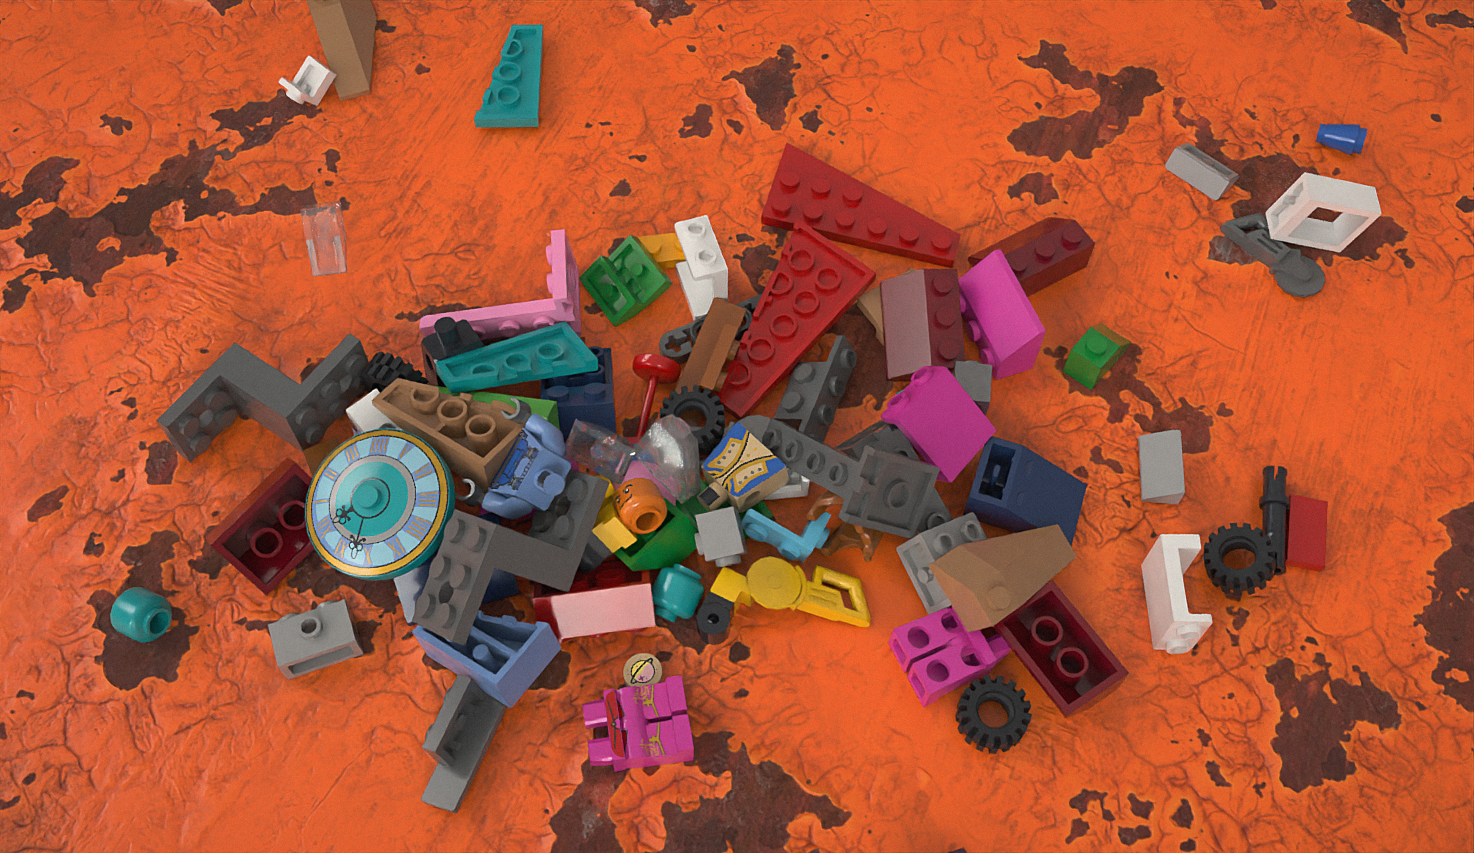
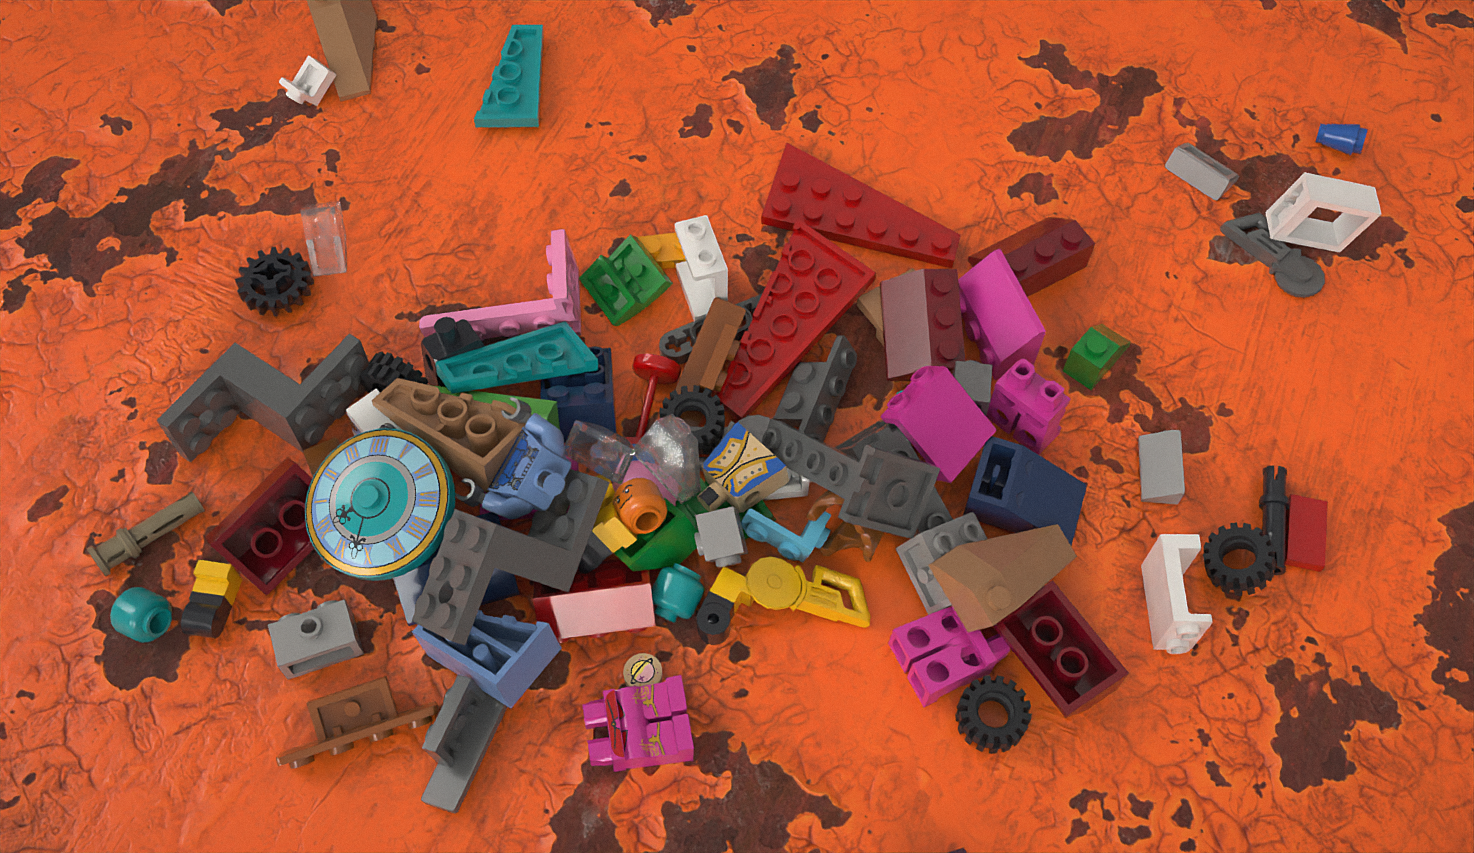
(129, 542): none -> dark tan pin
(210, 599): none -> leg
(274, 281): none -> black gear
(353, 715): none -> dark orange bracket
(1029, 406): none -> dark pink hips

